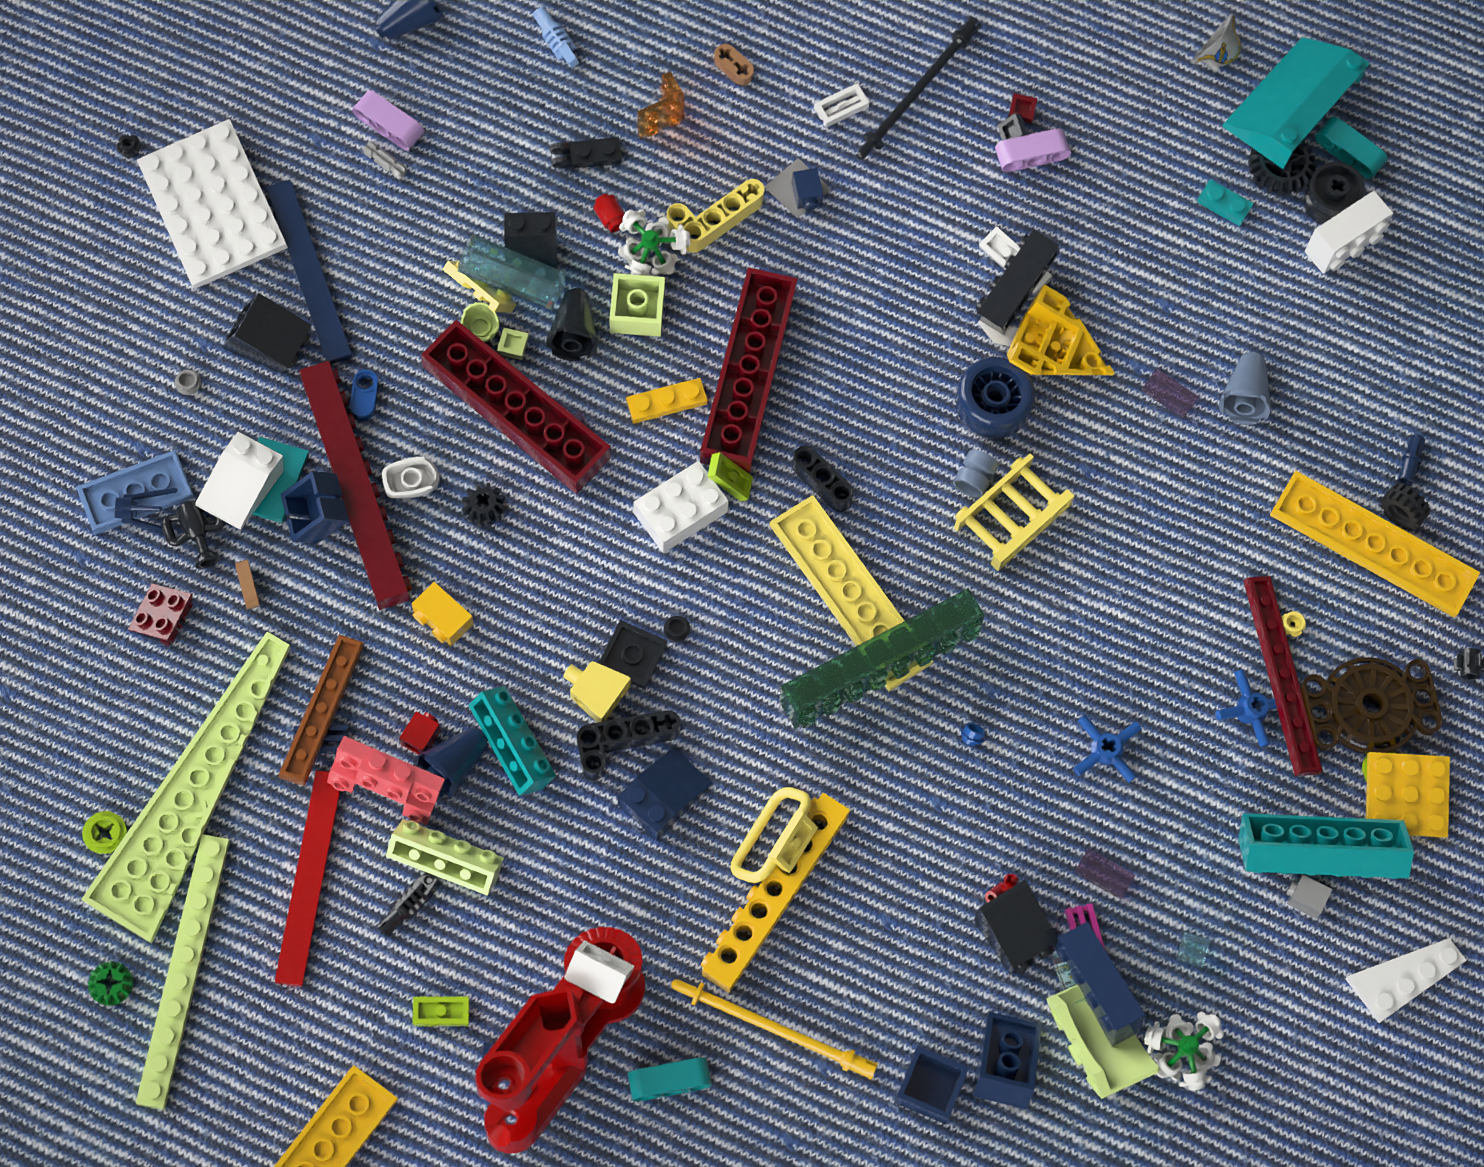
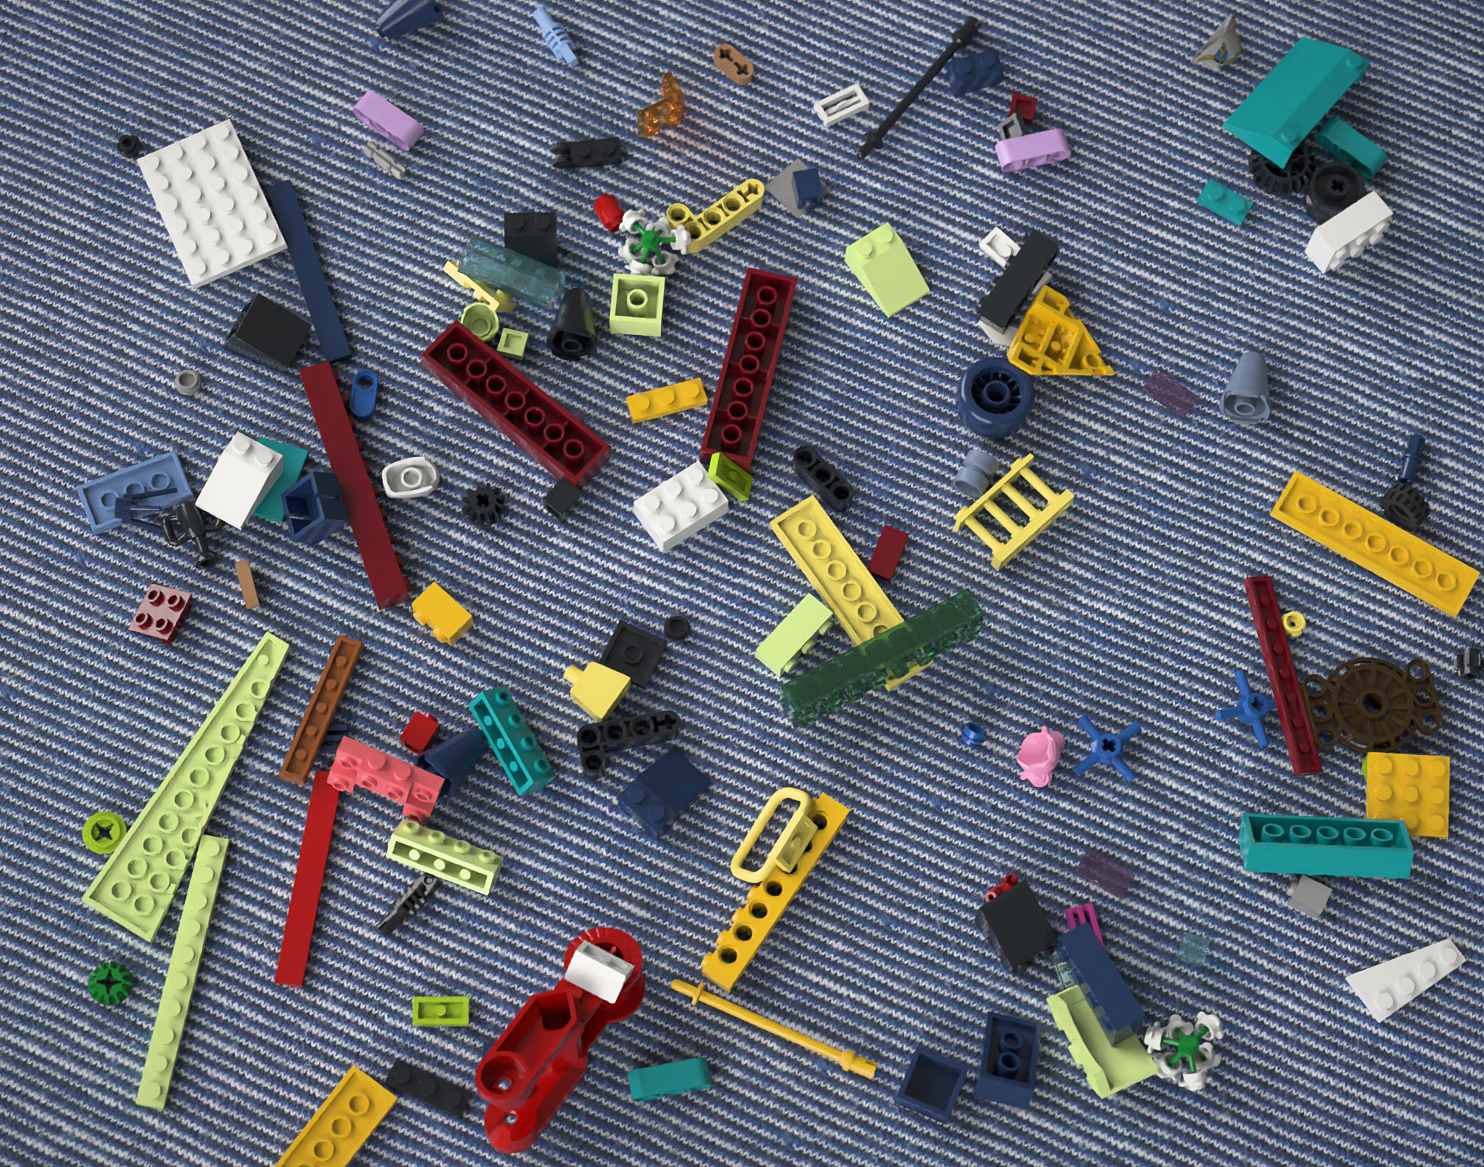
(428, 1088): none -> black plate
(561, 499): none -> black panel
(795, 635): none -> yellowish green brick
(886, 270): none -> yellowish green slope
(887, 553): none -> dark red tile
(974, 72): none -> dark blue brick
(1040, 756): none -> bright pink hair

